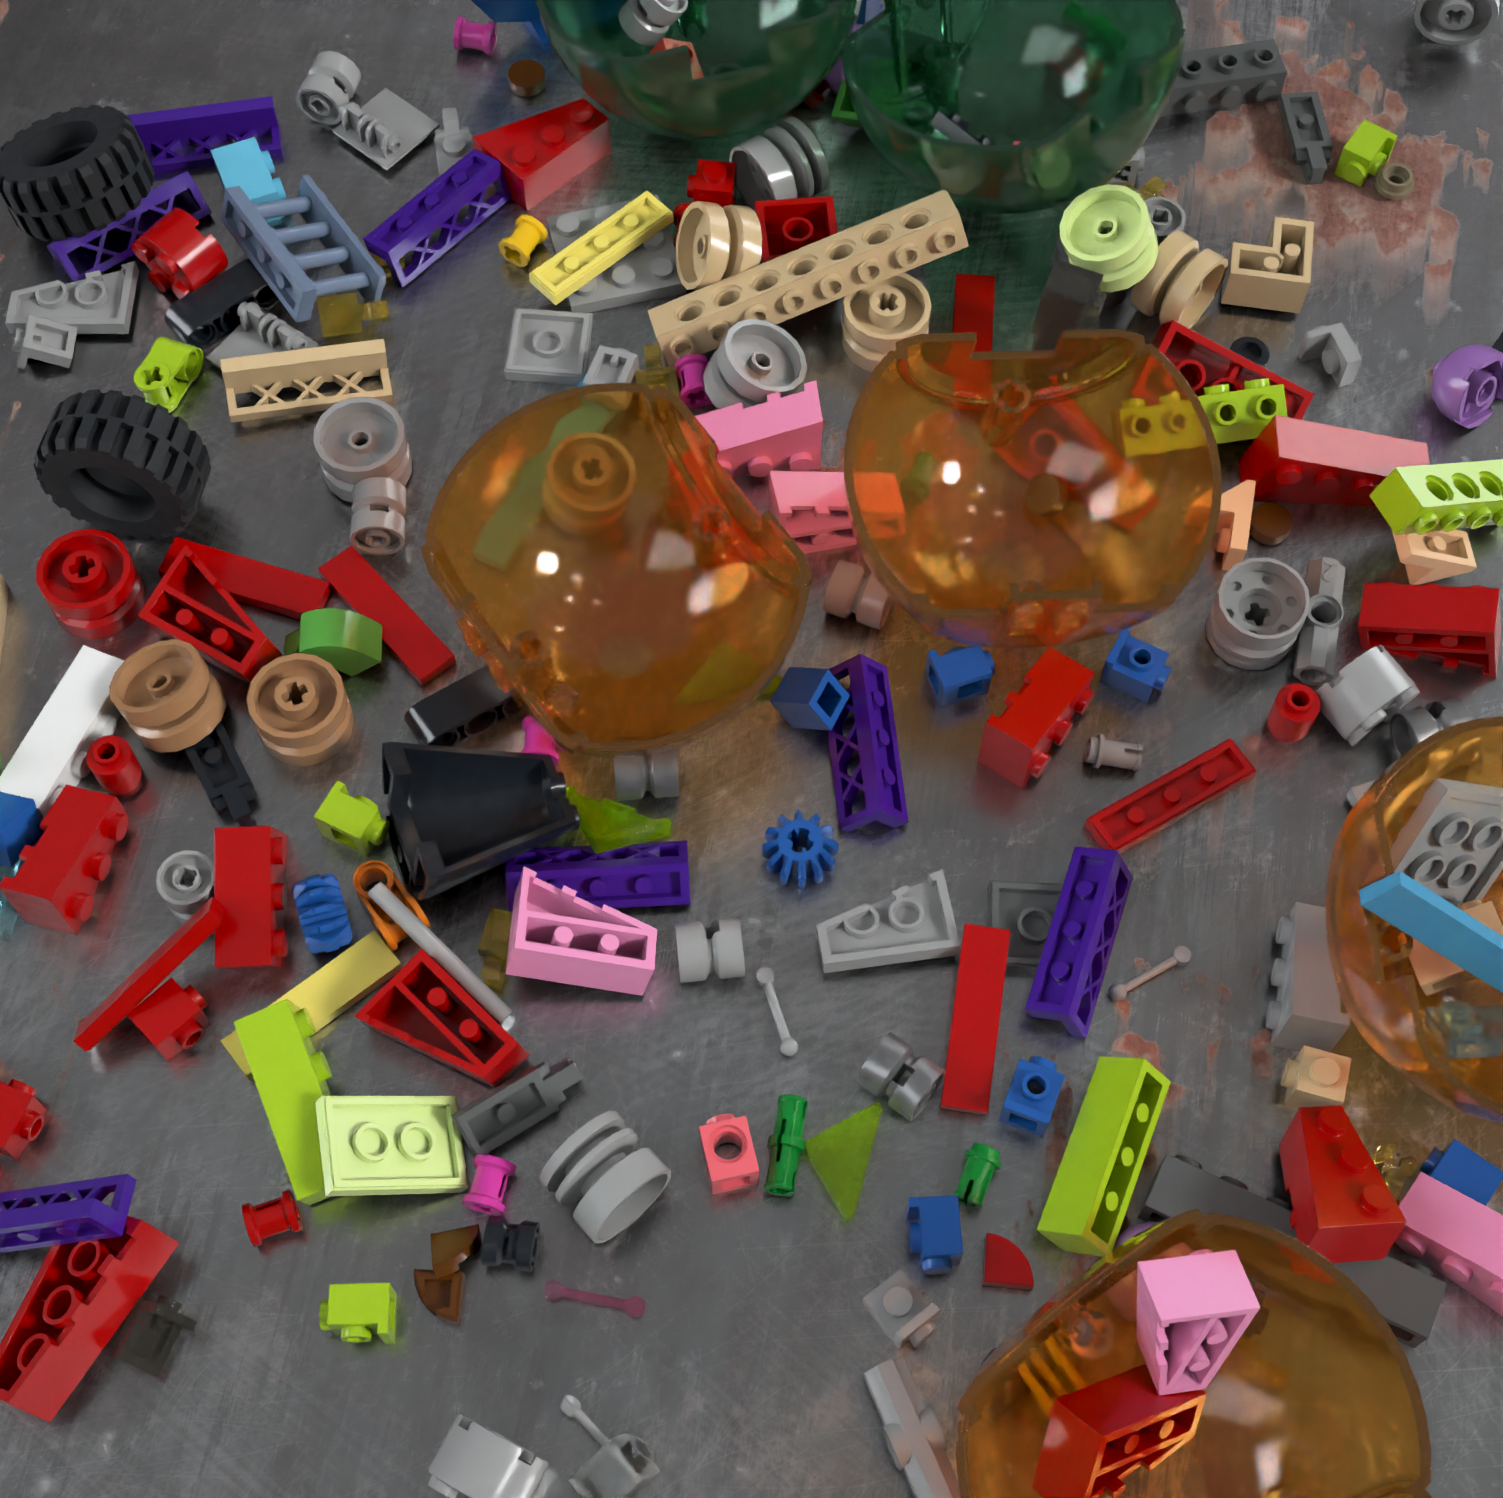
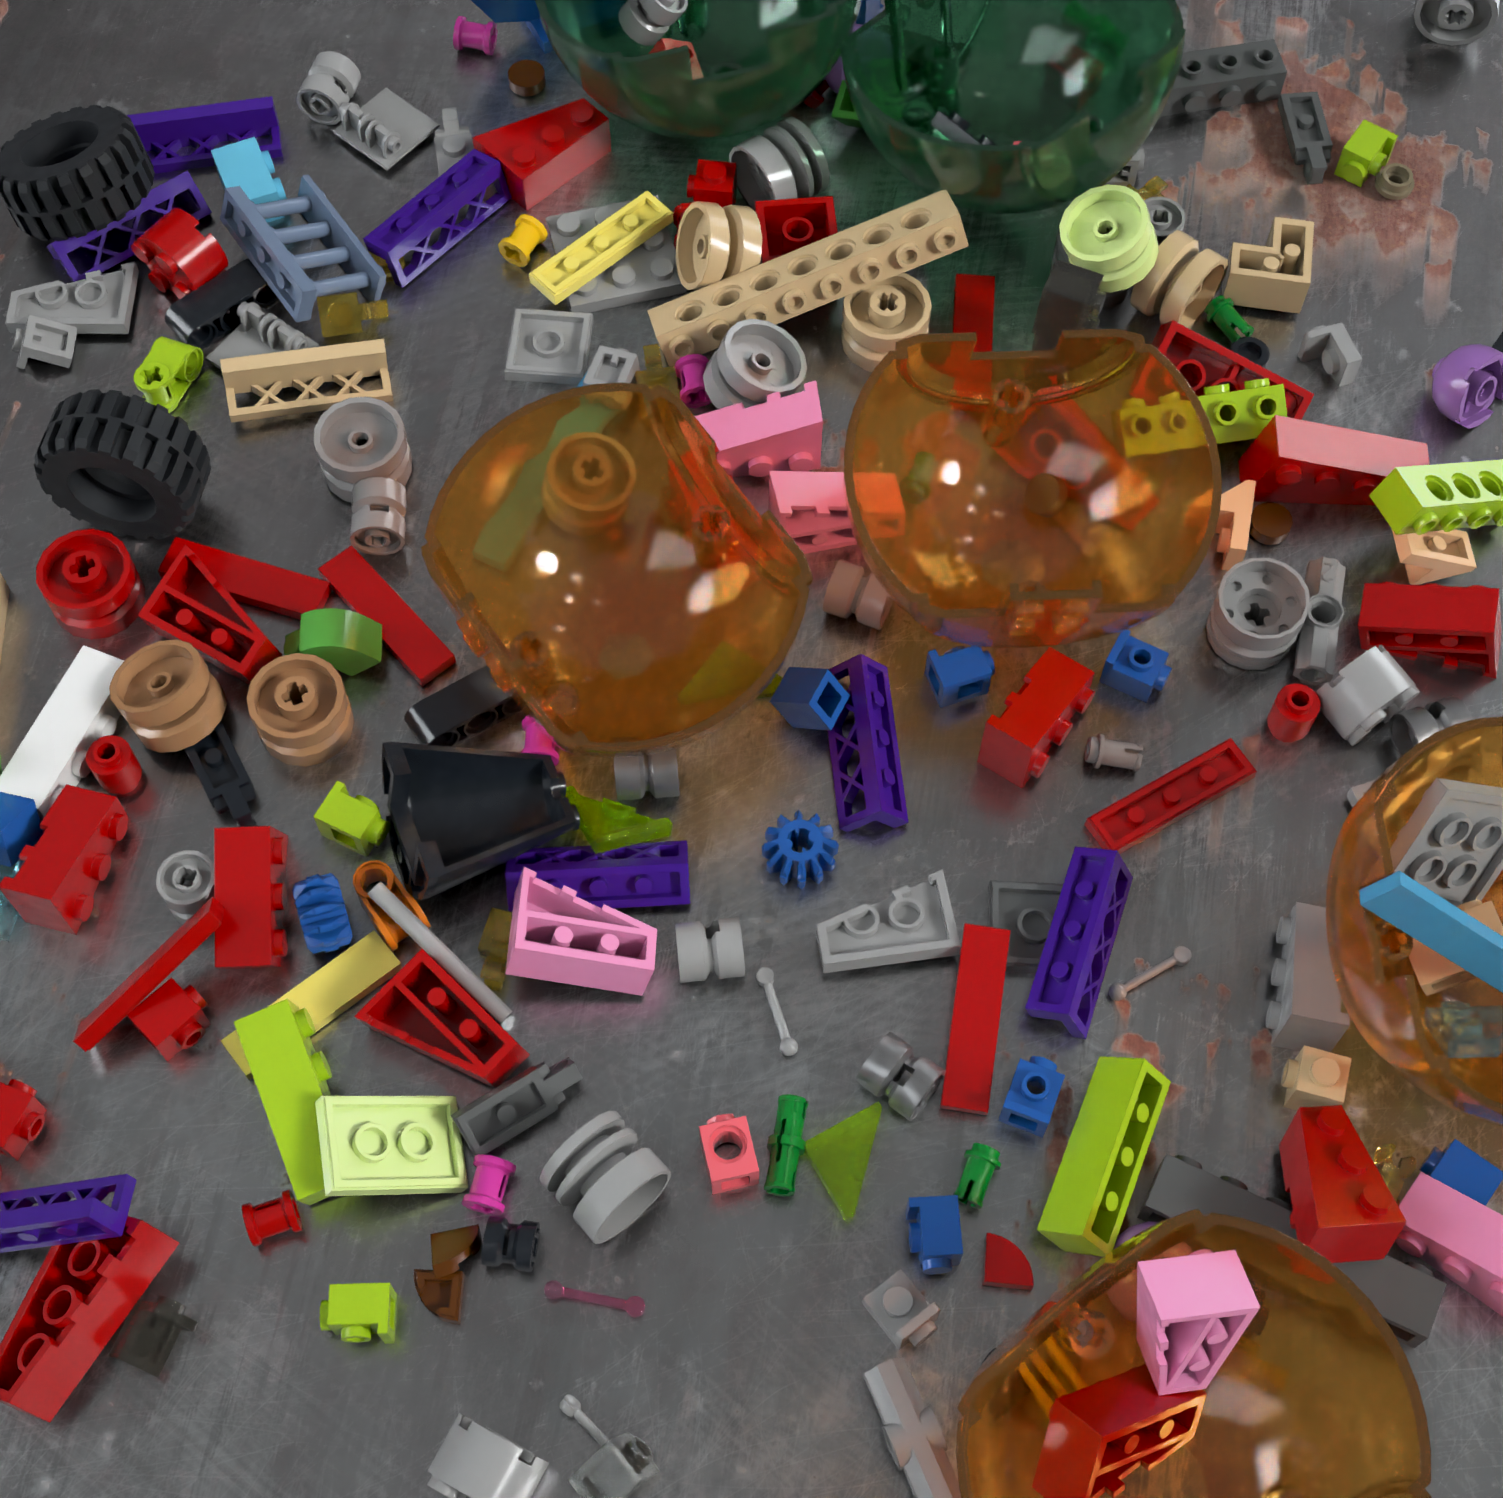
(1227, 318): none -> green pin

